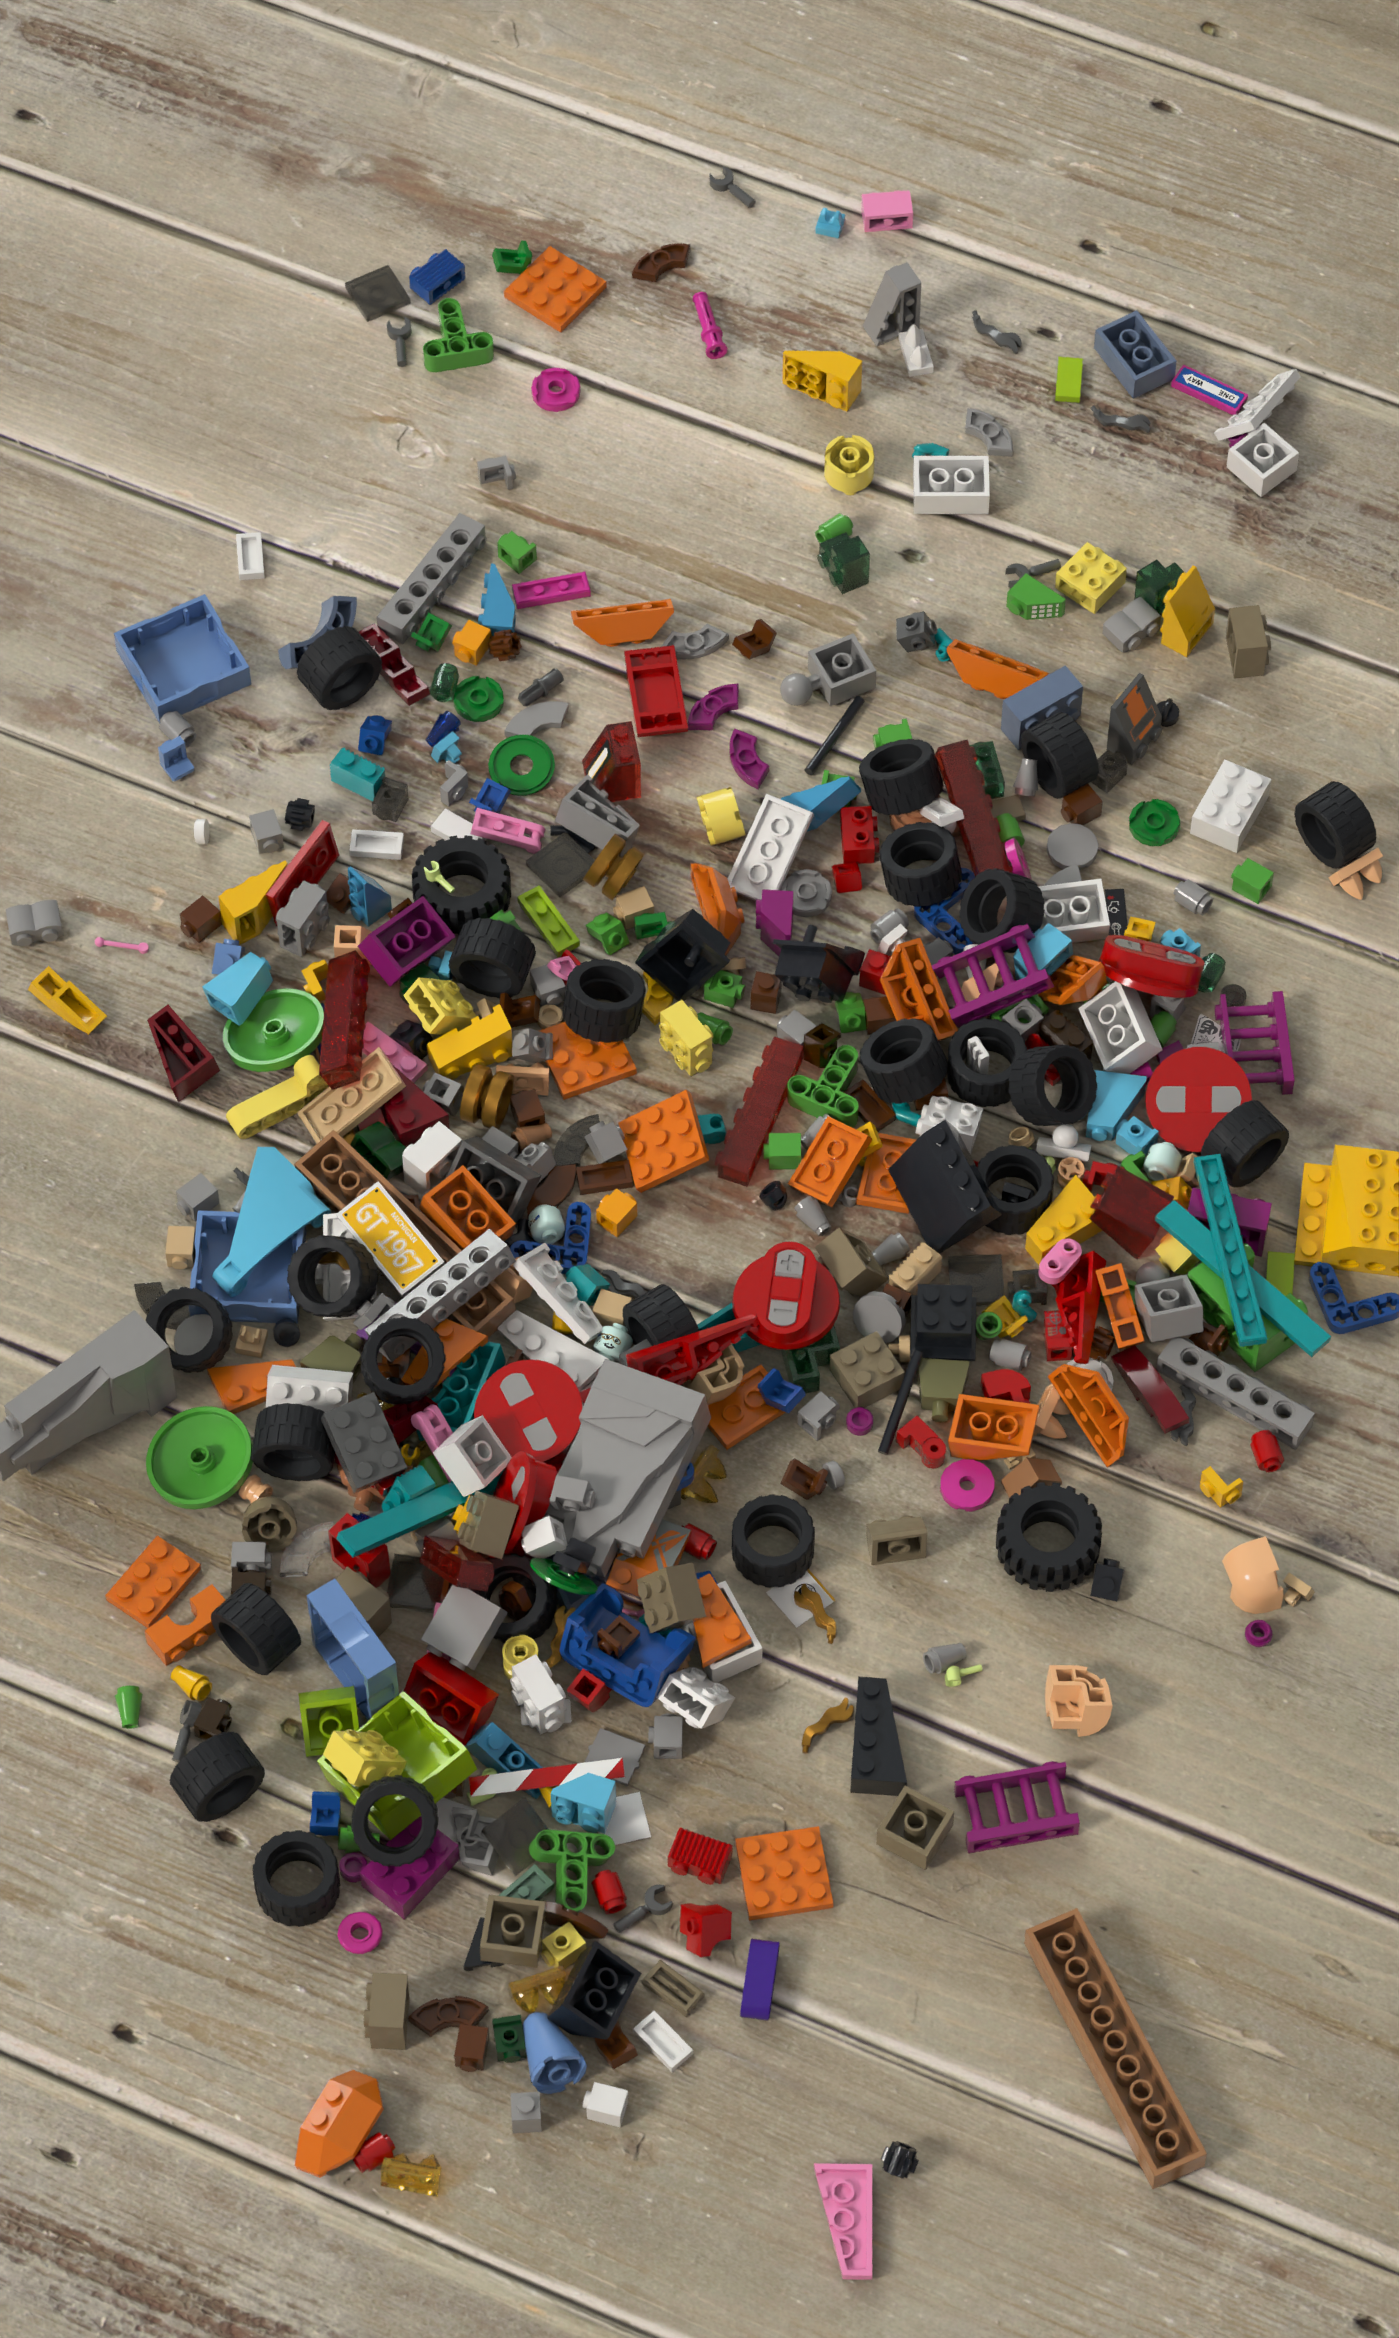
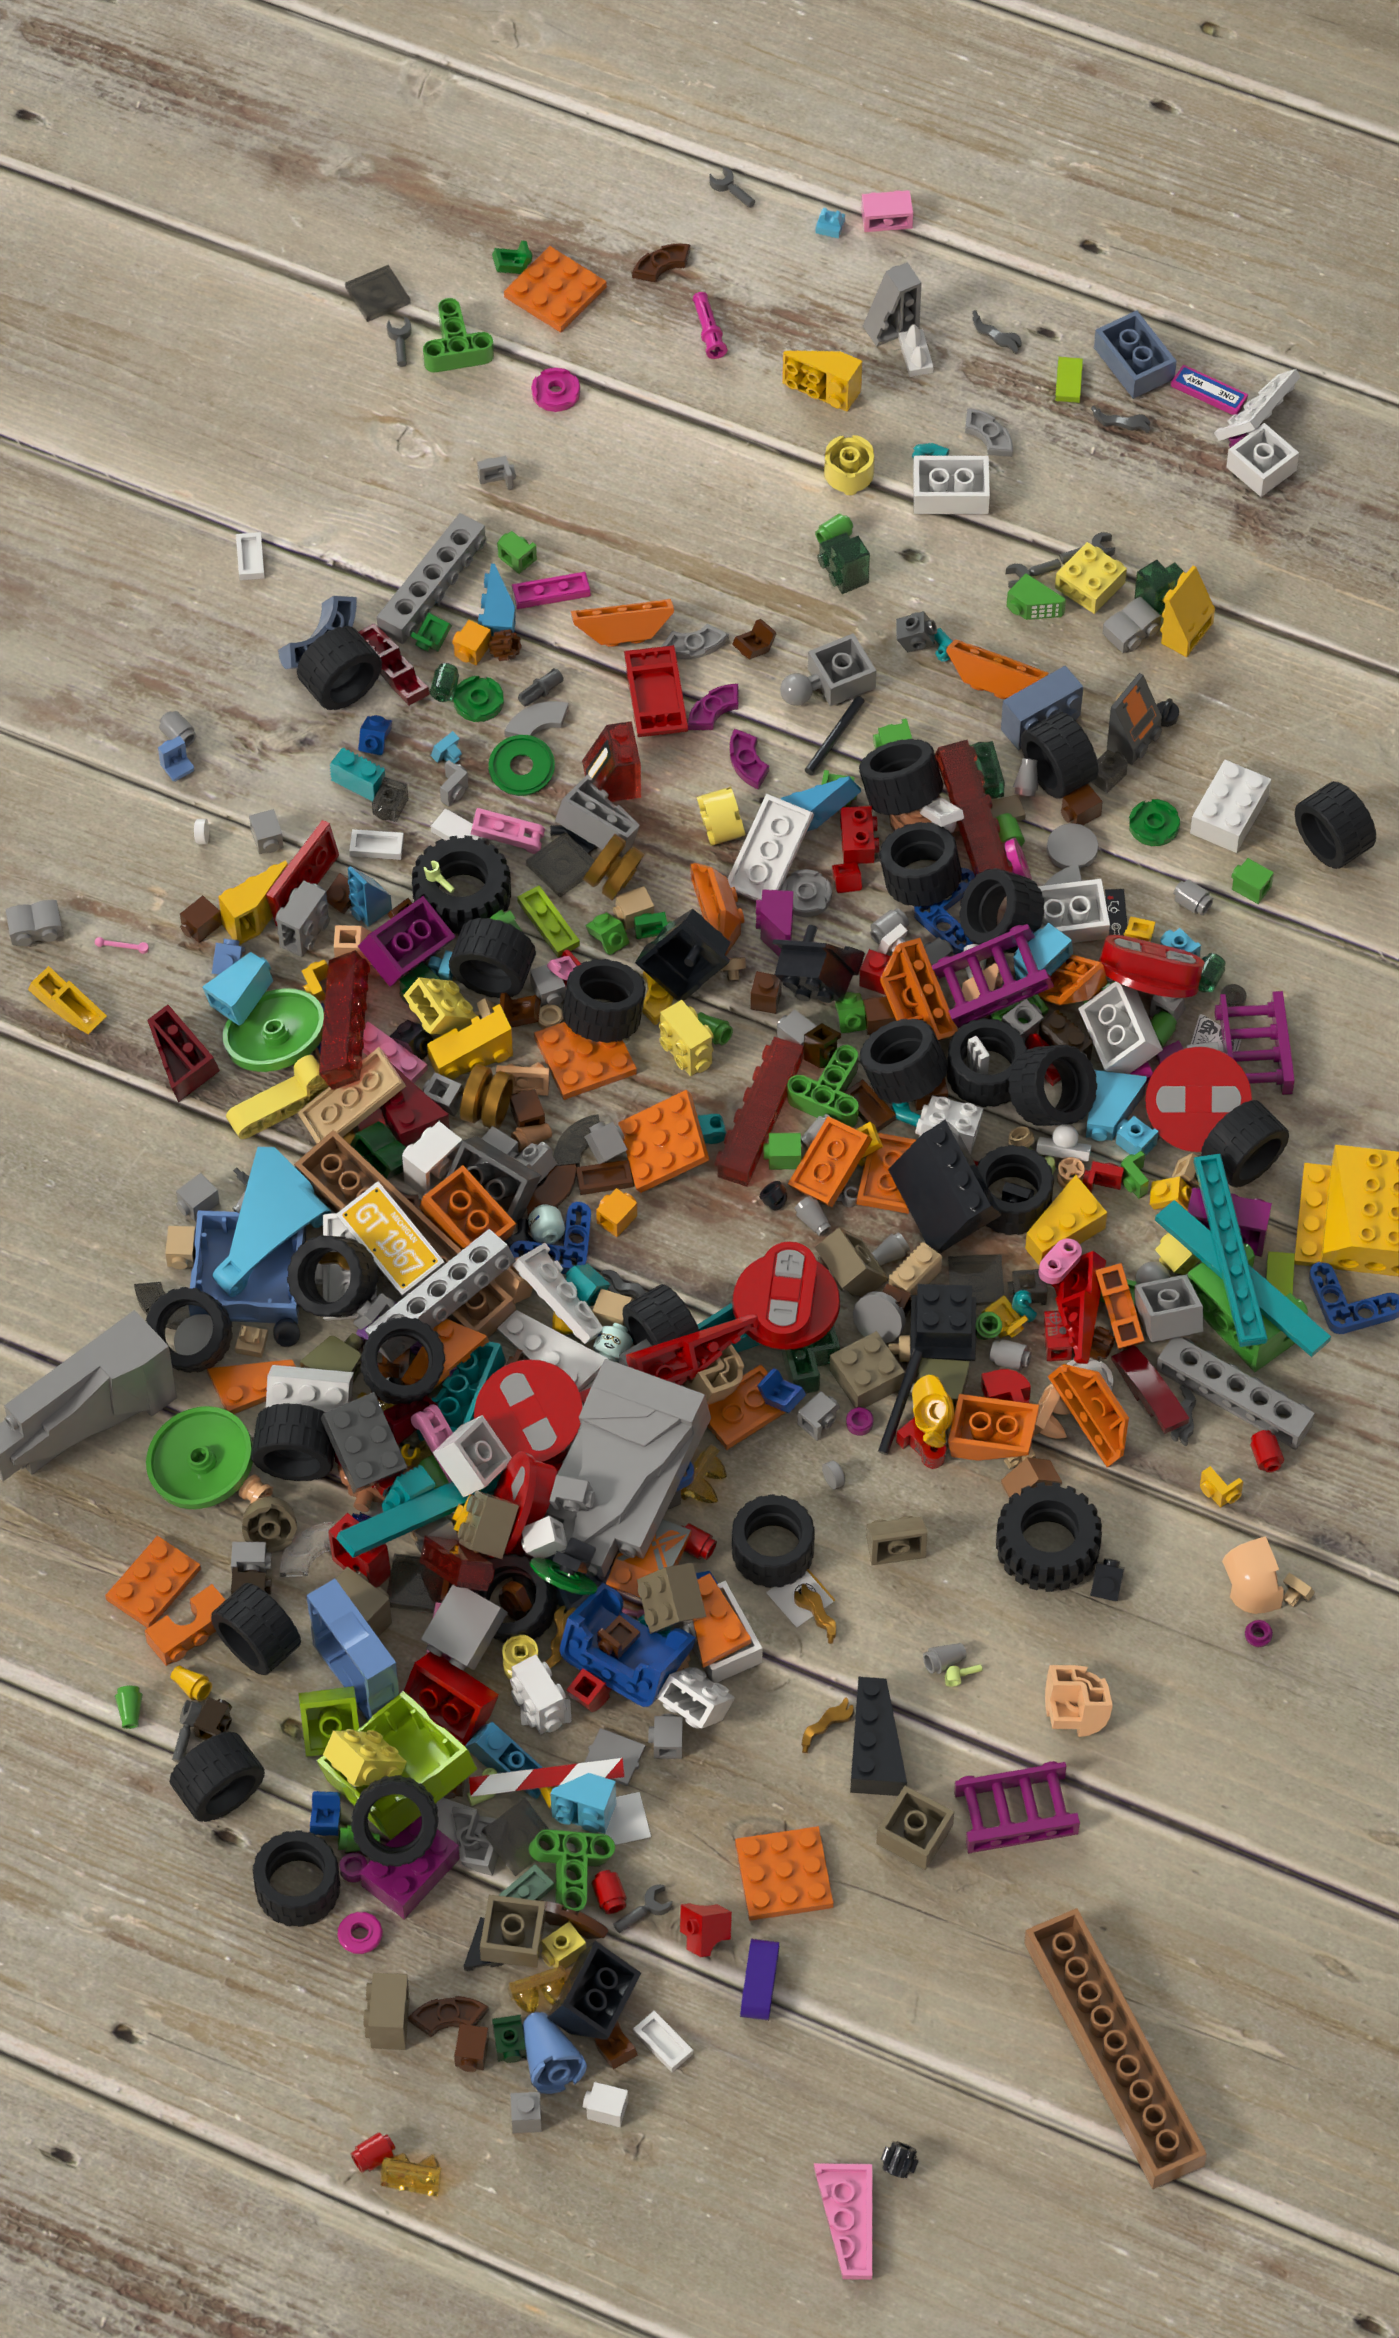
(182, 658): medium blue tile -> none
(300, 814): black gear -> none
(338, 2123): orange wedge -> none
(437, 276): blue brick -> none
(443, 726): clear blue cone -> none
(491, 797): blue bracket -> none
(532, 1045): light grey brick -> none
(667, 1997): dark tan tile -> none
(699, 1856): red brick -> none
(724, 988): bright green brick -> none
(804, 1479): reddish brown bracket -> none
(932, 1409): none -> yellow hair
(970, 1471): dark pink tile -> none
(1096, 542): none -> dark grey piece
(1129, 1210): clear red slope -> none
(1162, 1161): light aqua head -> none
(1212, 1338): reddish brown bracket -> none
(1247, 641): dark tan brick -> none
(1349, 877): light nougat tile -> none

